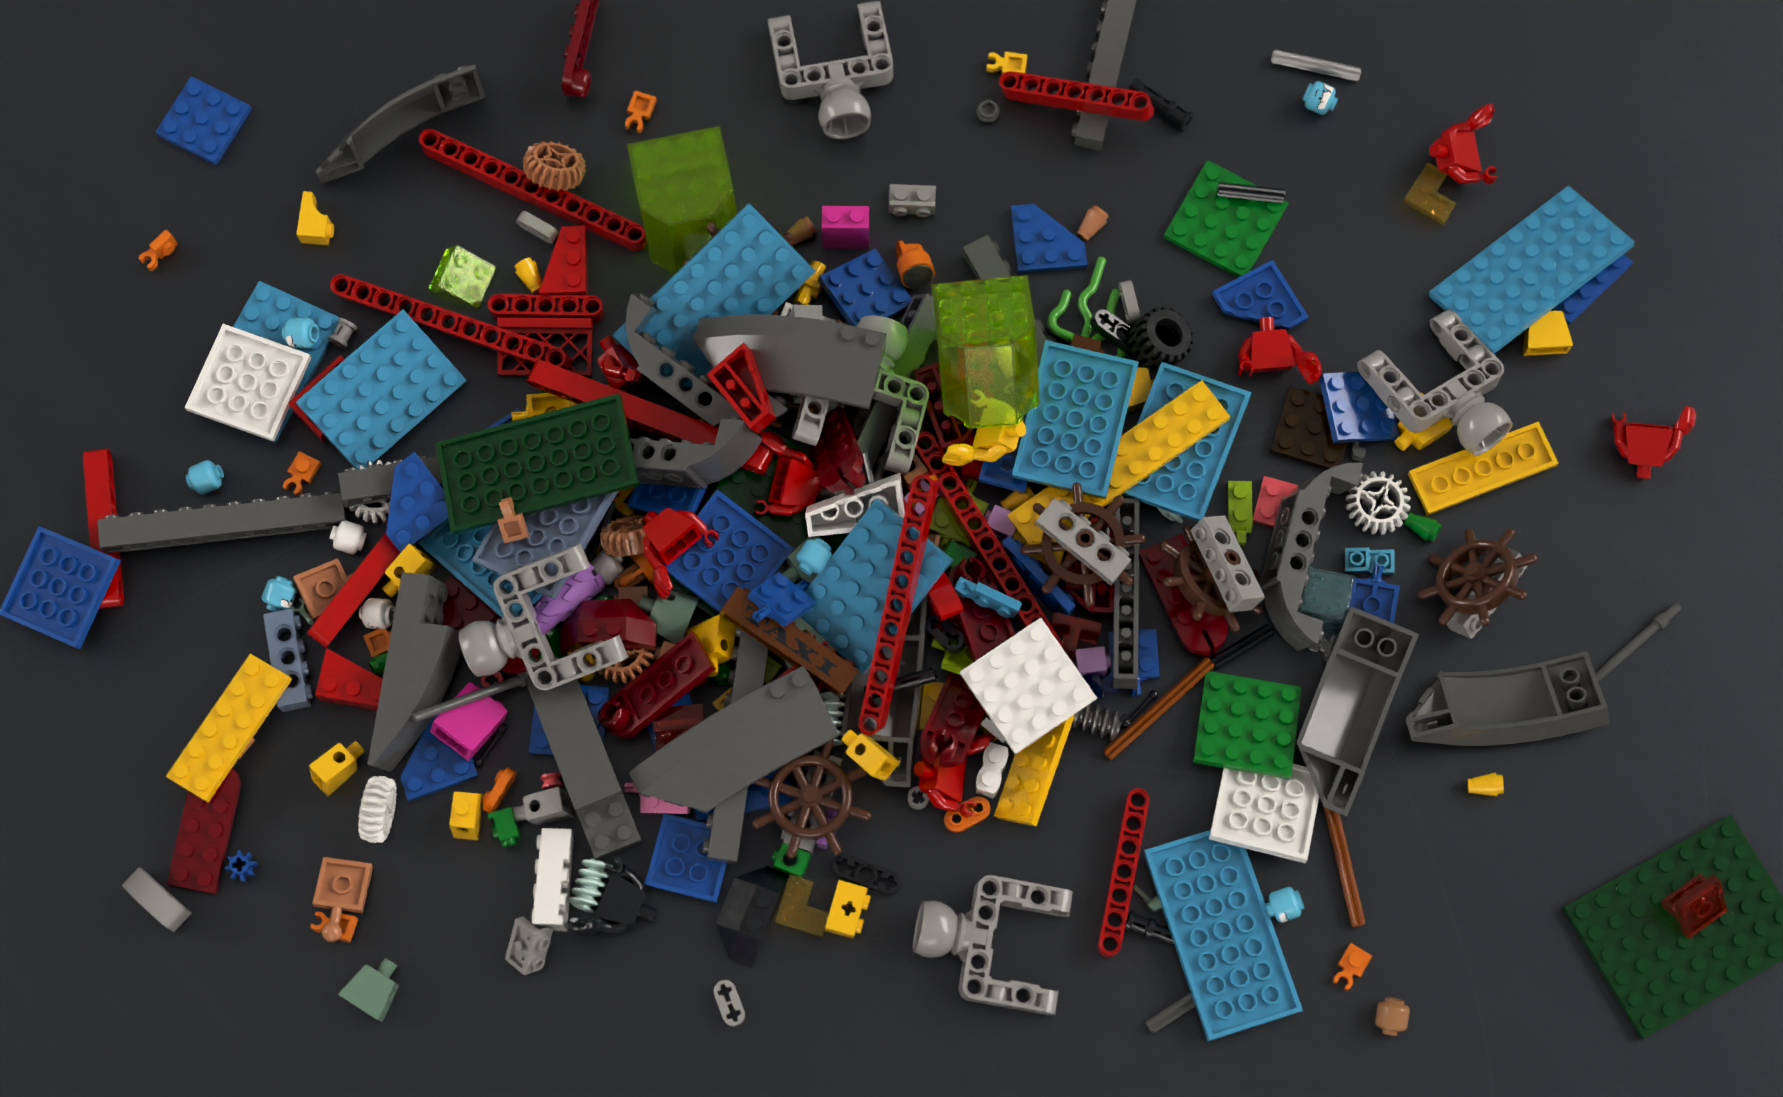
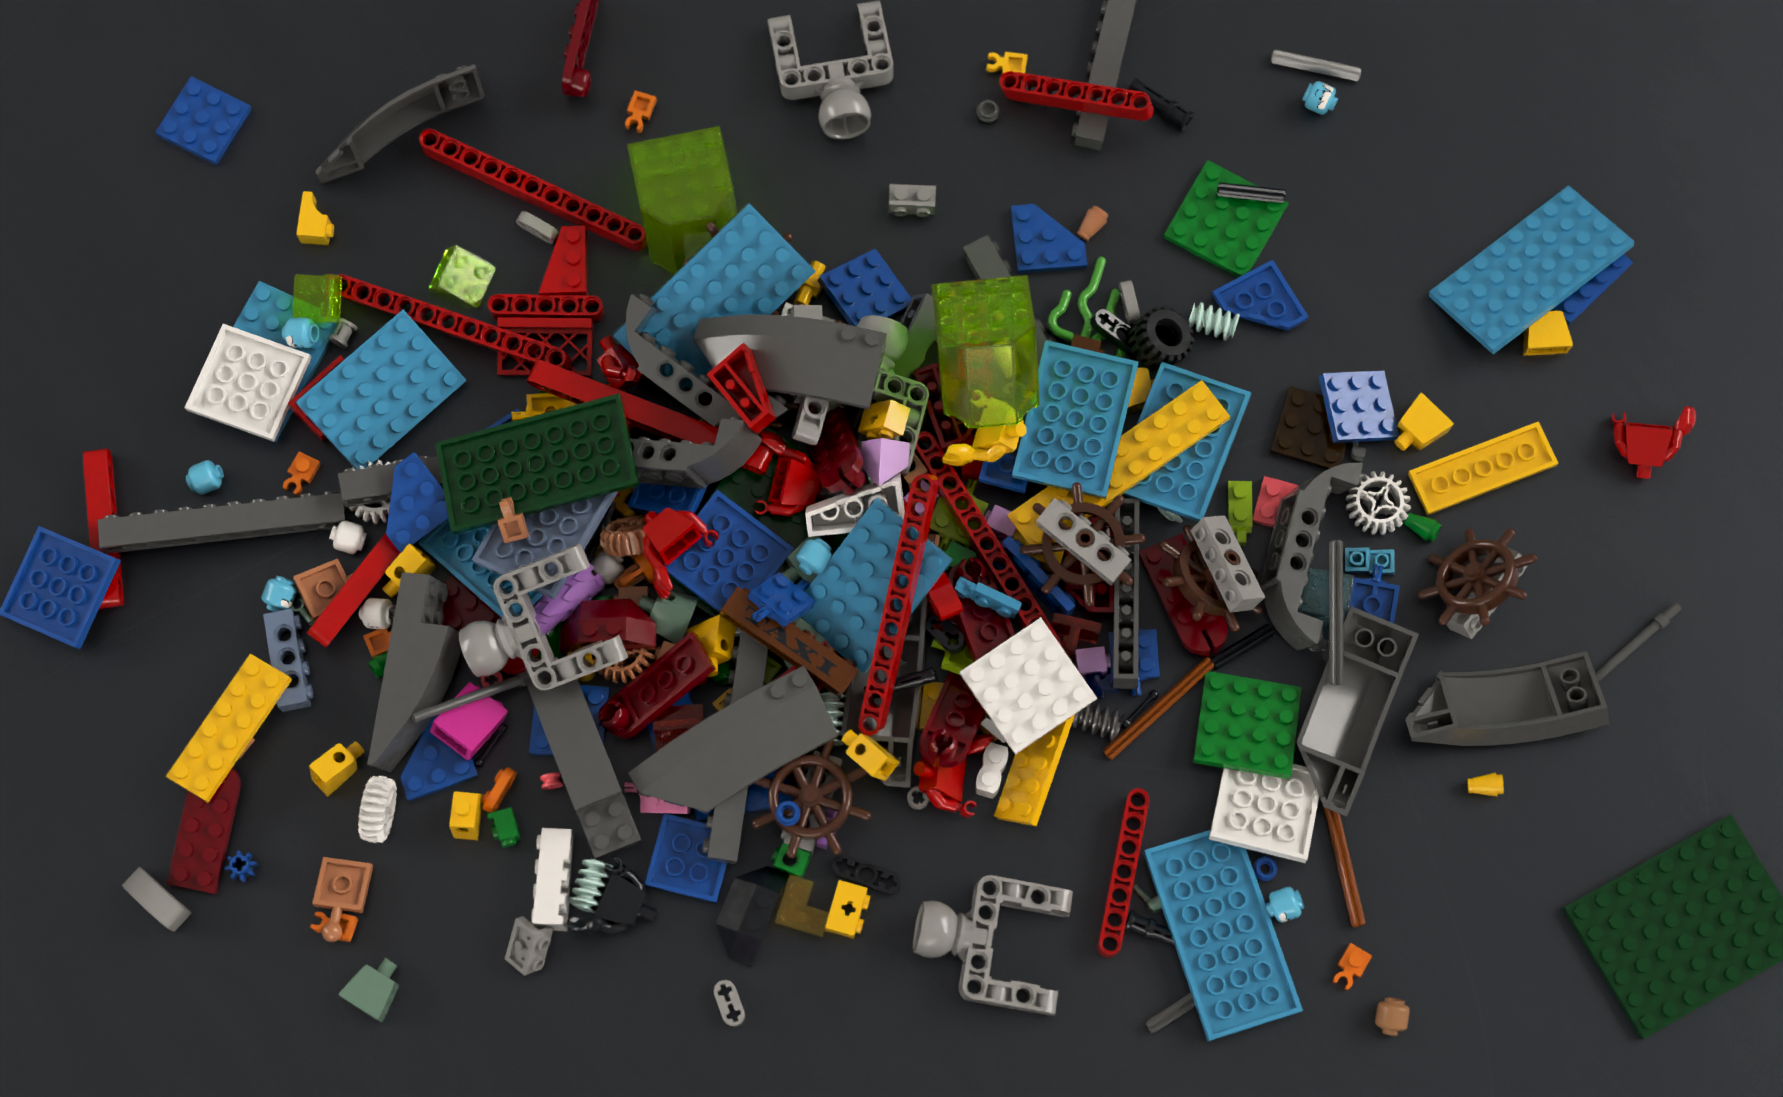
(160, 247): orange plate -> none
(317, 297): none -> clear neon green bracket
(347, 683): red wedge -> none
(529, 274): yellow cone -> none
(545, 807): light grey torso -> none
(554, 166): nougat gear -> none
(788, 805): none -> blue plate
(801, 230): nougat cone -> none
(845, 227): dark pink brick -> none
(884, 420): none -> yellow brick
(884, 458): none -> lavender slope
(914, 265): orange piece -> none
(966, 823): orange plate -> none
(1016, 499): yellow cone -> none
(1213, 321): none -> light aqua piece
(1270, 863): none -> blue plate
(1276, 351): red torso -> none
(1336, 612): none -> dark grey axle
(1426, 199): clear yellow plate -> none
(1458, 151): red torso -> none
(1461, 398): light grey piece -> none
(1696, 903): clear red bracket -> none

